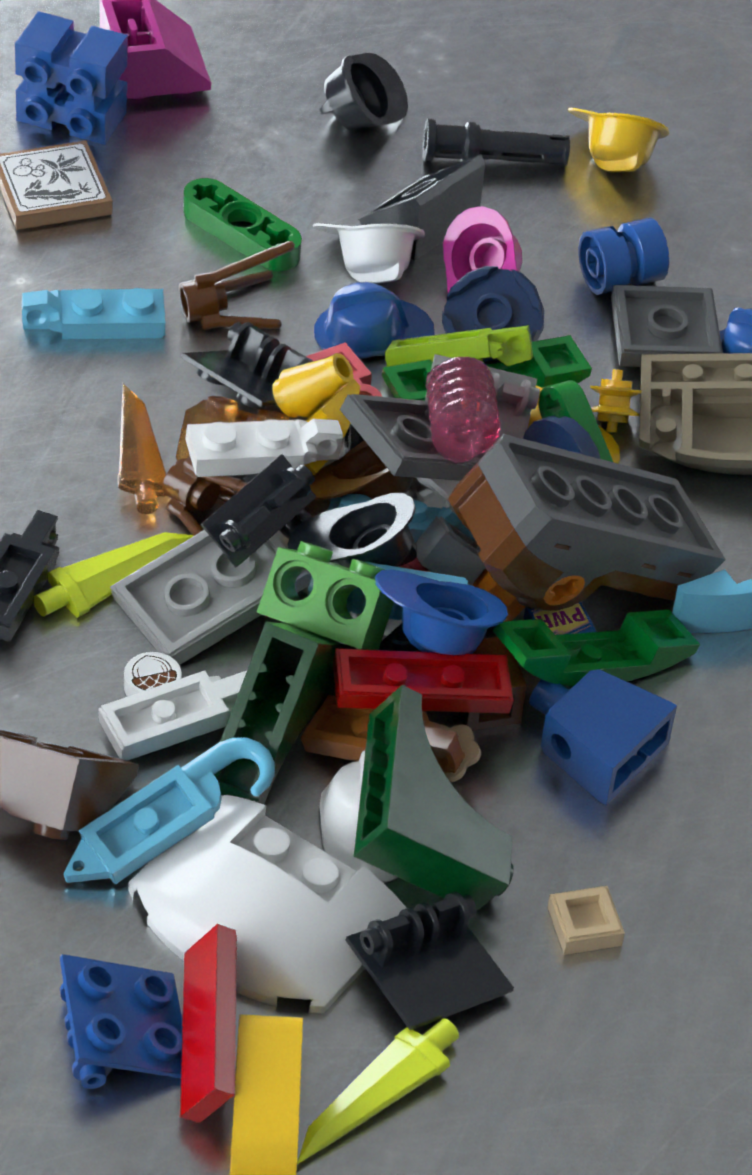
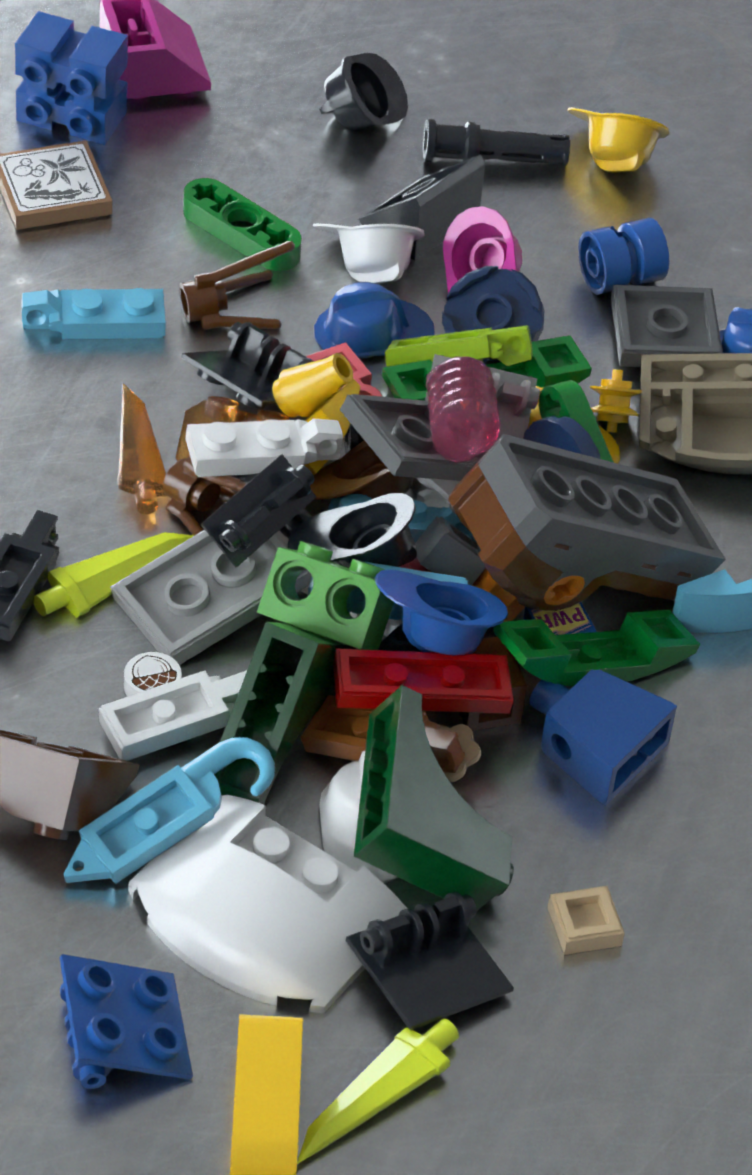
(209, 1024): red tile -> none

